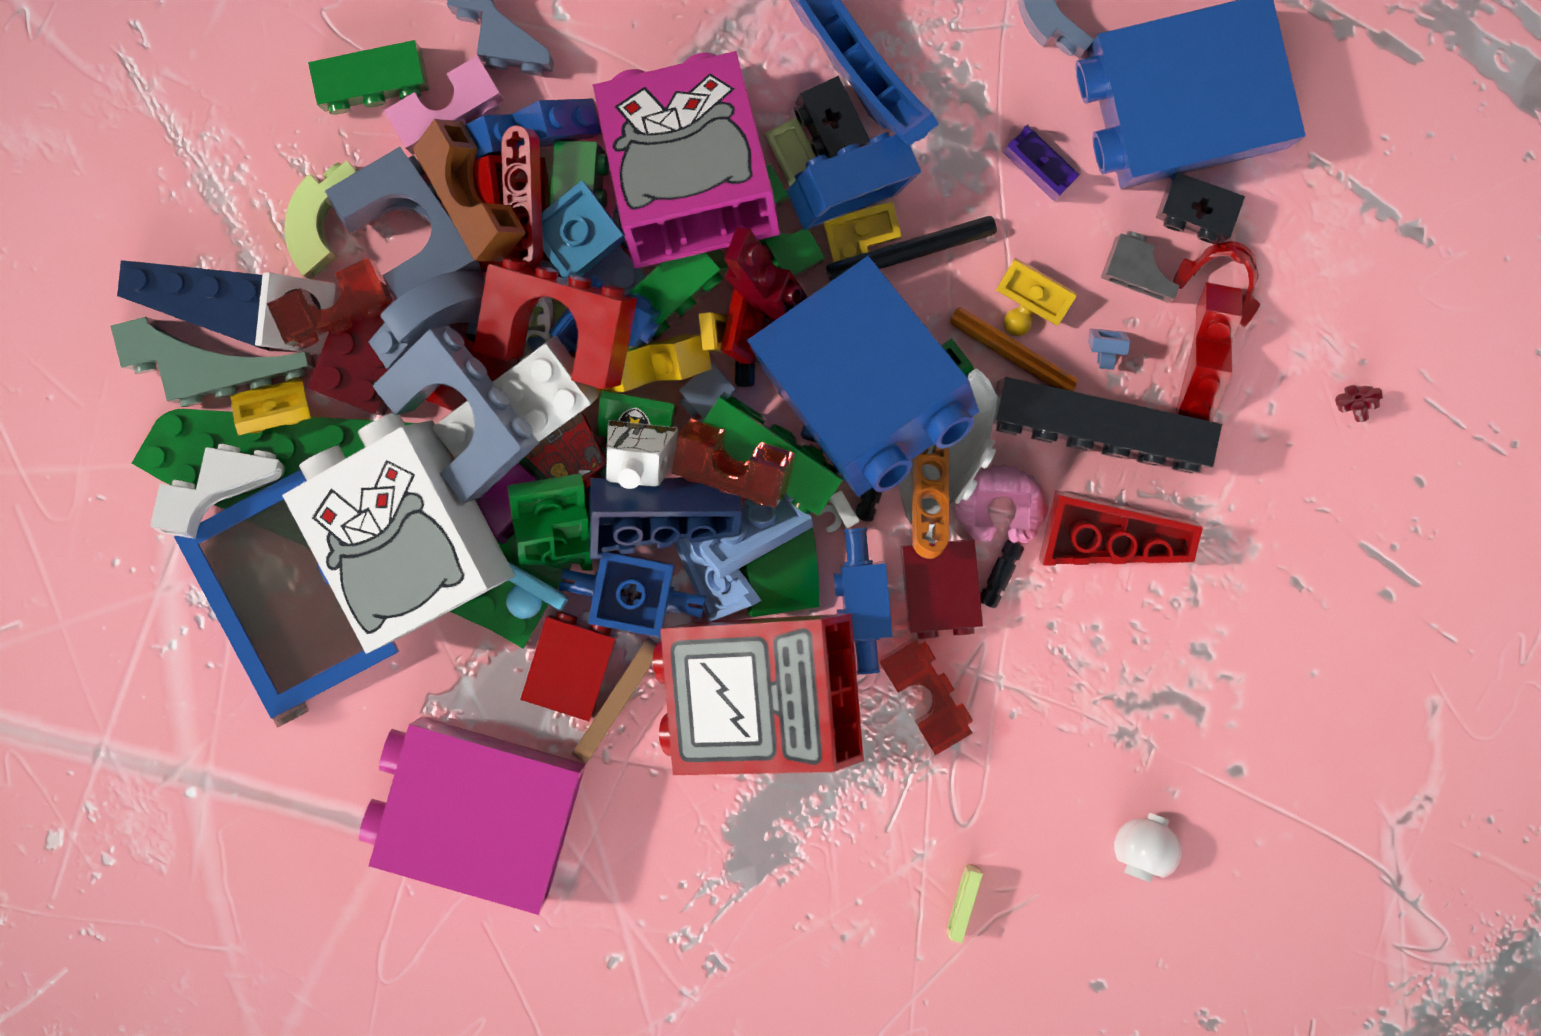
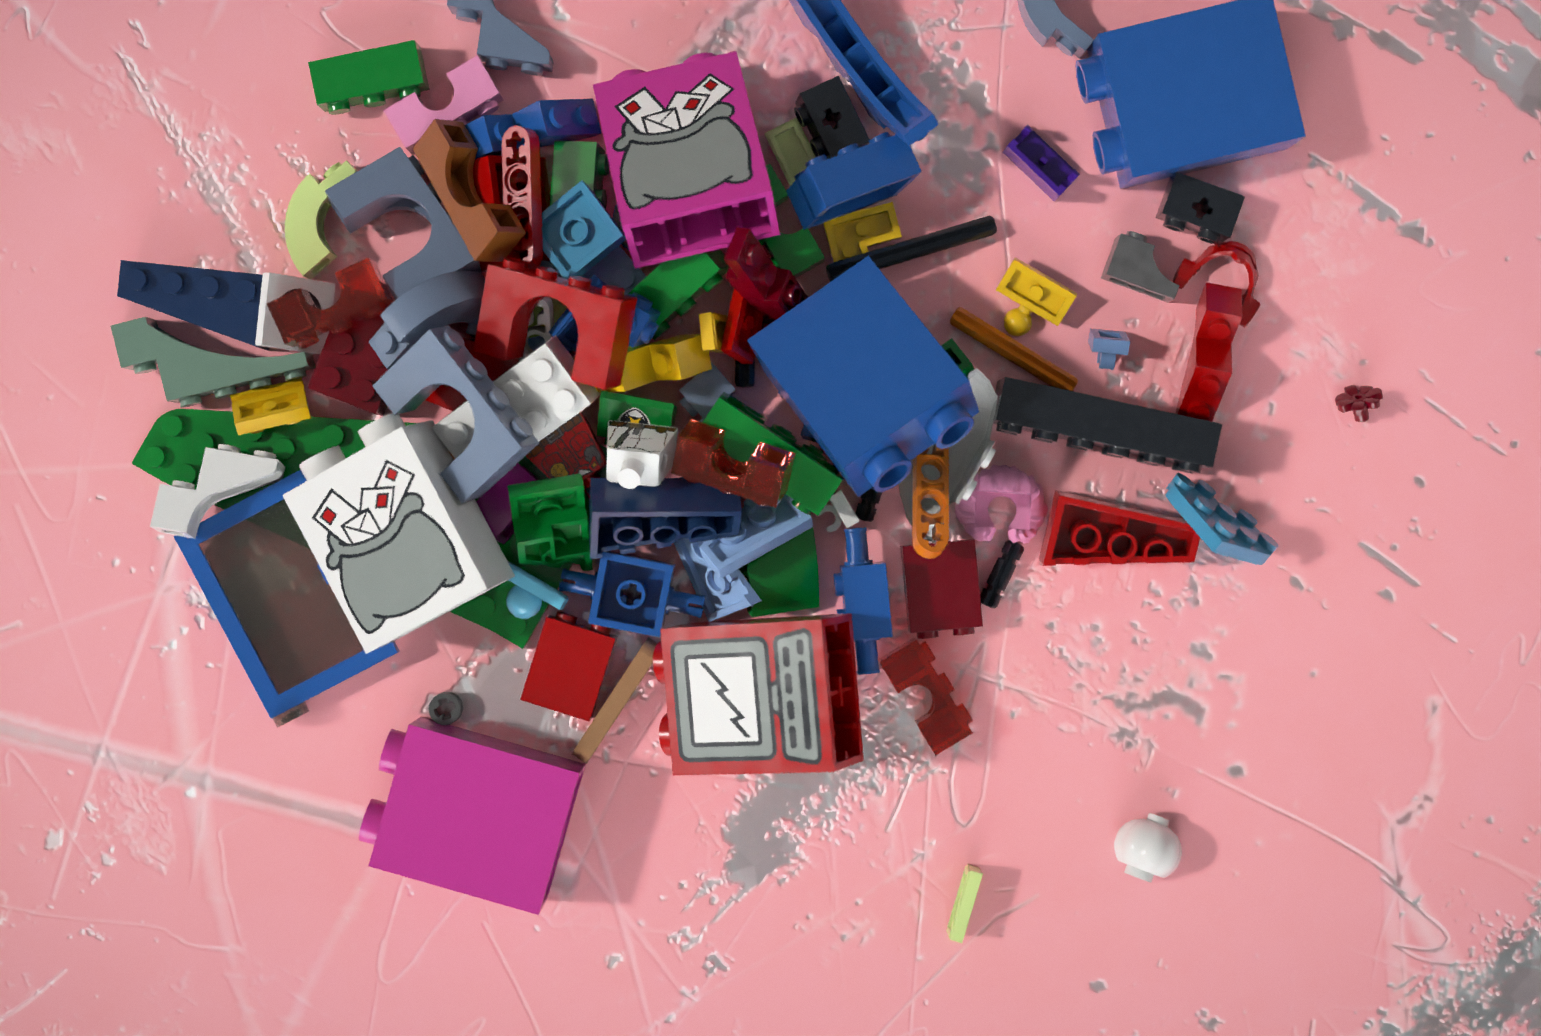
(436, 702): none -> dark grey bush
(1218, 524): none -> dark azure plate

